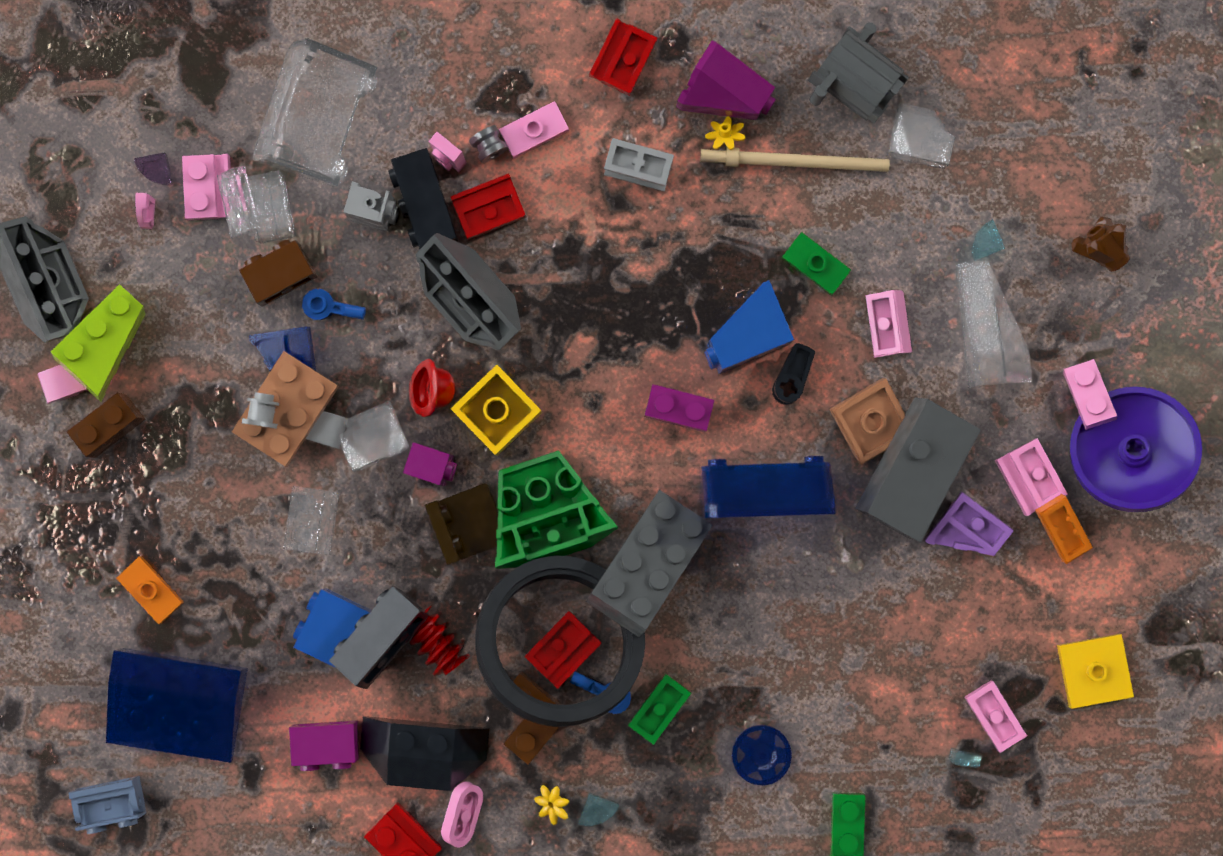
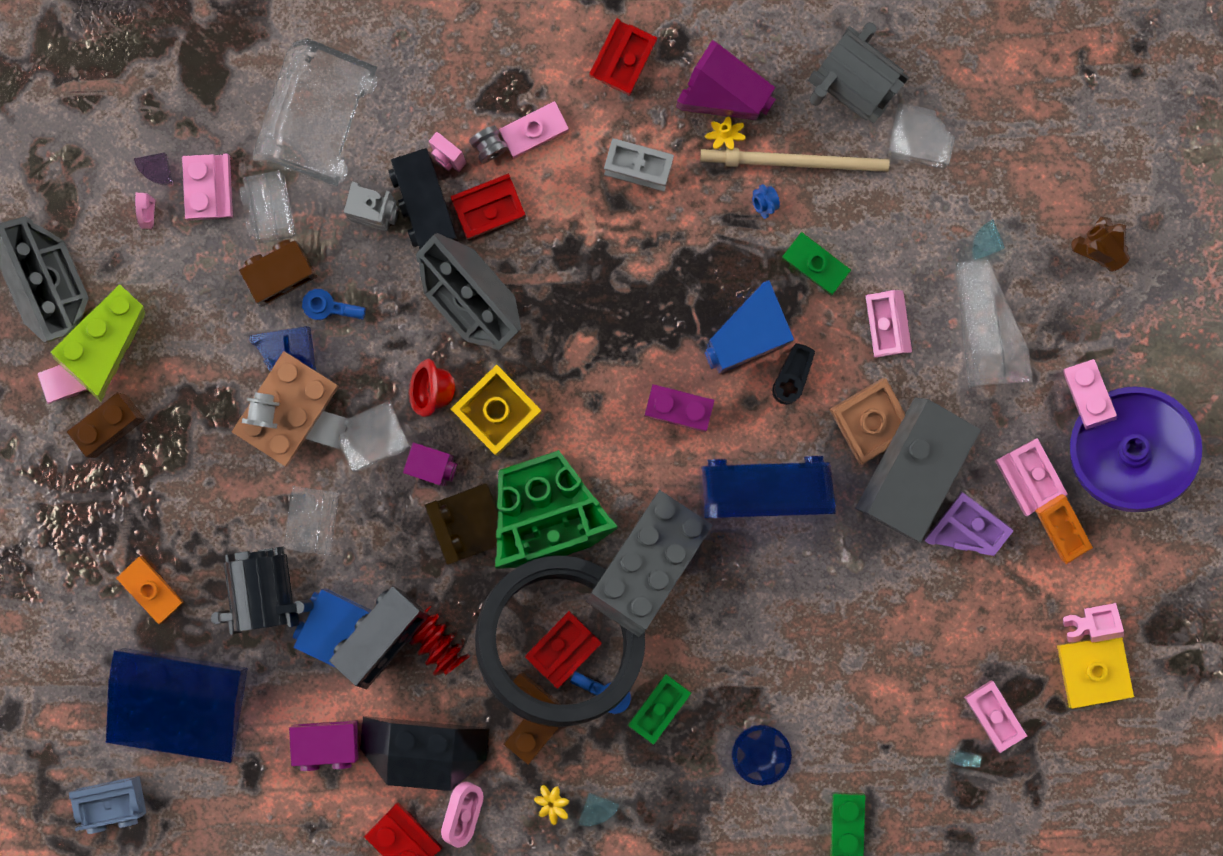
(237, 201): clear plate -> none
(259, 592): none -> black container
(765, 200): none -> blue plate
(1099, 622): none -> bright pink plate

